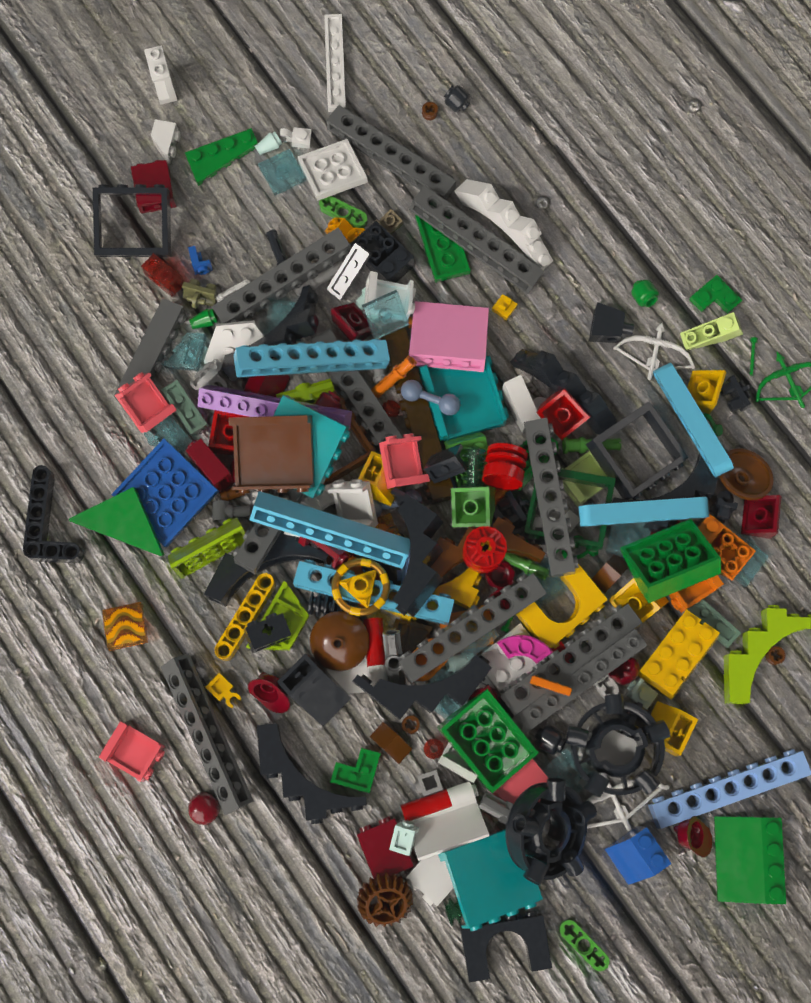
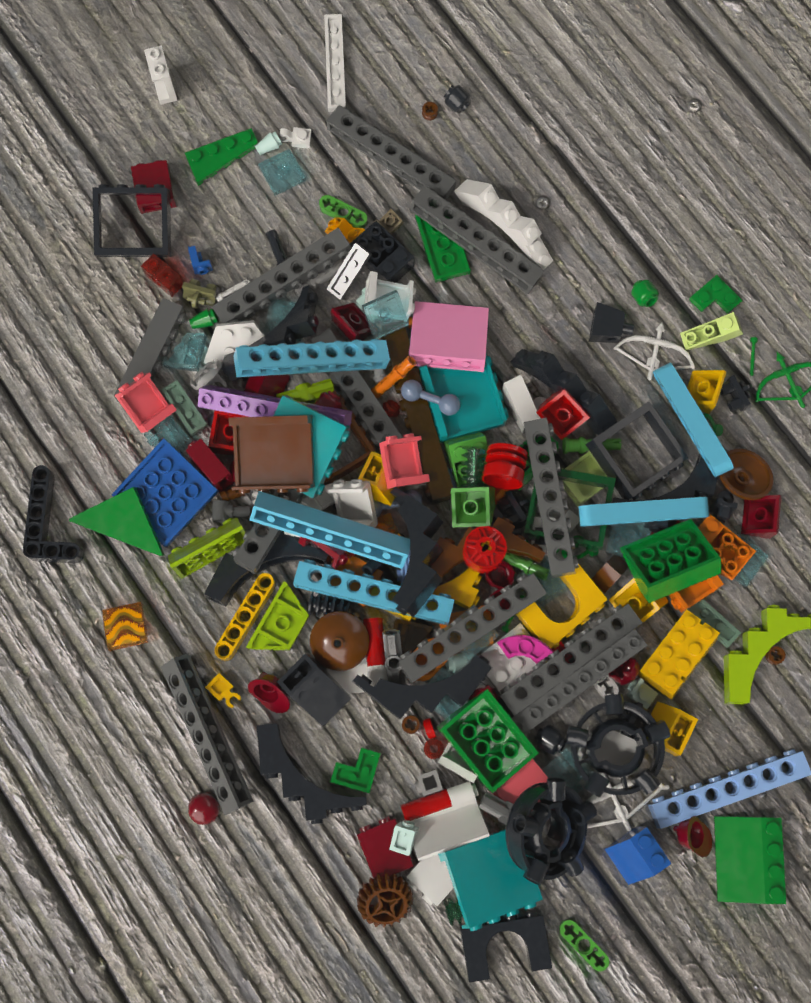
(132, 752): coral panel -> none
(165, 137): white slope -> none
(258, 640): black brick -> none
(332, 169): white plate -> none
(360, 587): yellow piece -> none
(391, 742): reddish brown slope -> none
(429, 728): none -> red tile
(445, 464): black panel -> none
(504, 307): yellow tile -> none
(550, 685): orange tile -> none

